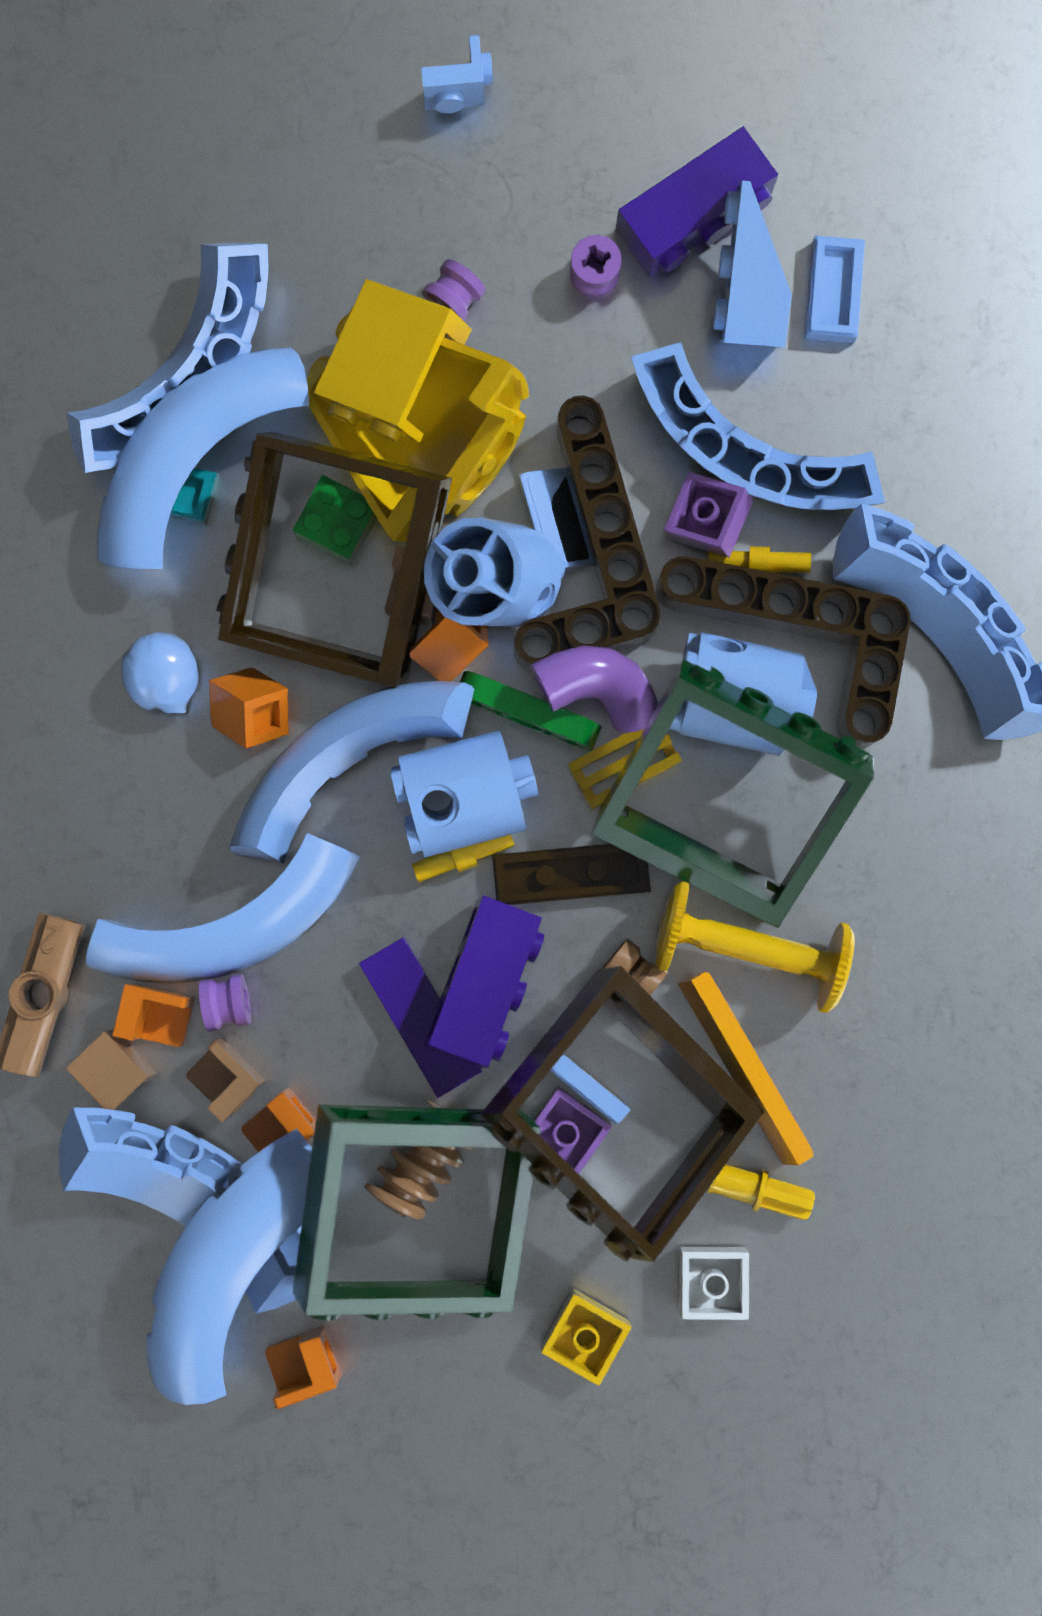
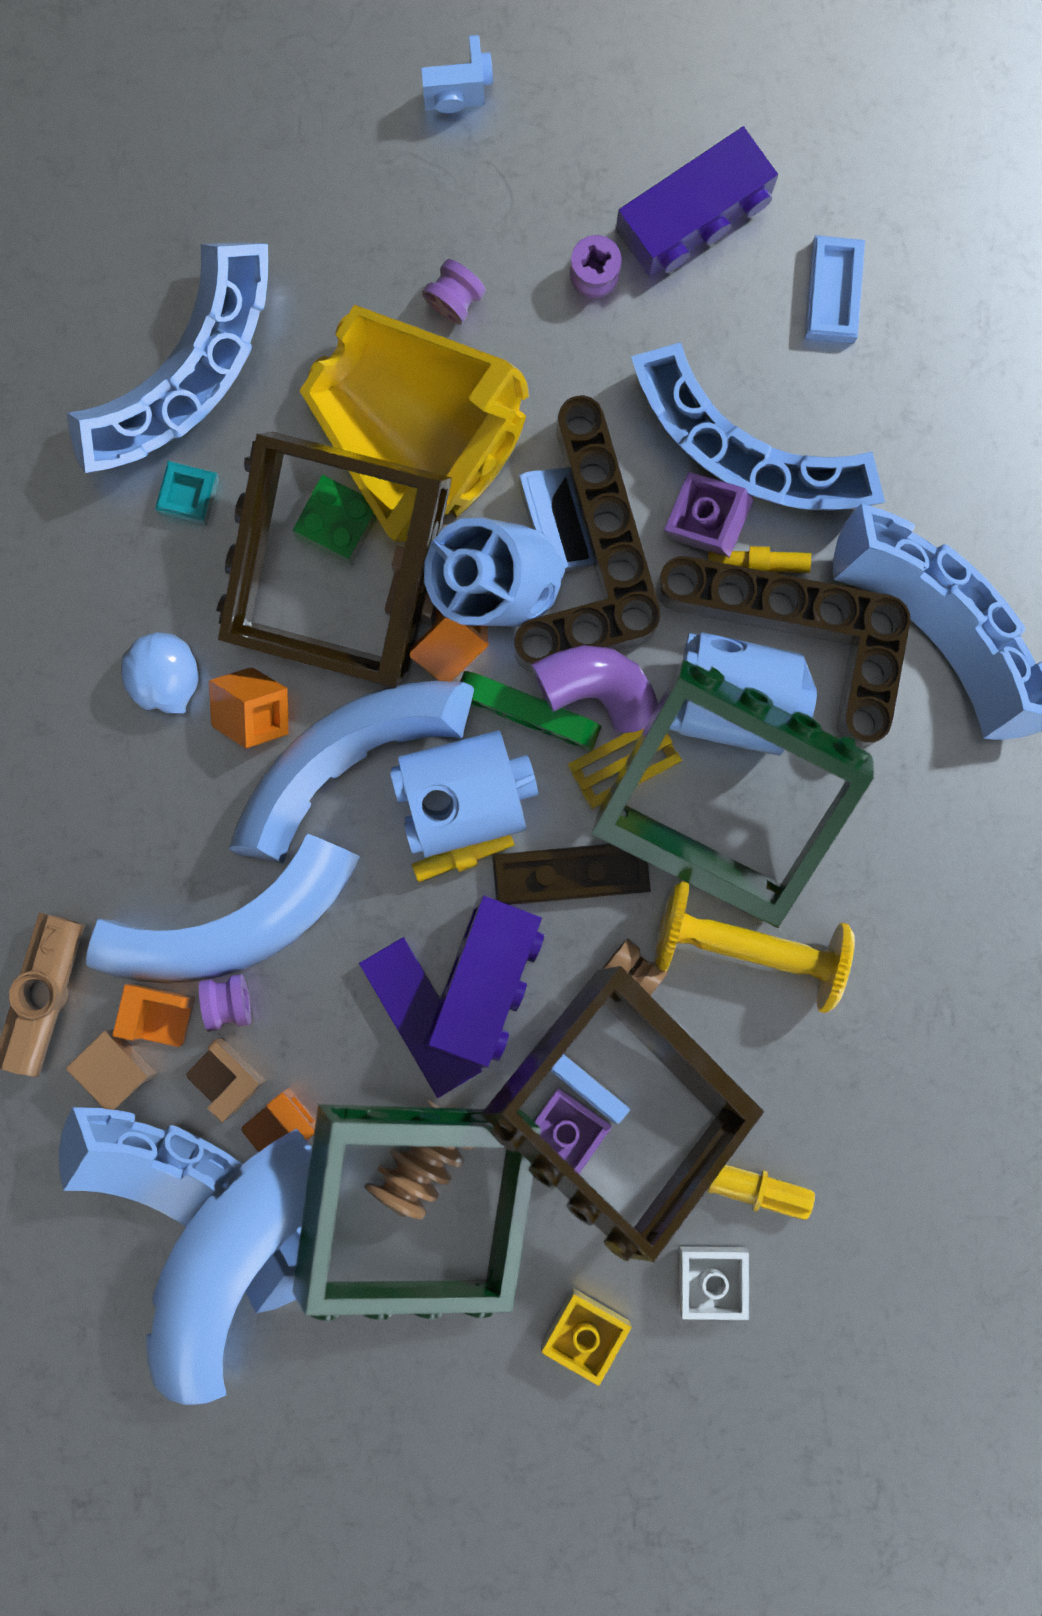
(176, 439): light blue brick -> none
(302, 1367): orange panel -> none
(386, 359): yellow panel -> none
(746, 1068): light orange tile -> none
(756, 288): light blue slope -> none

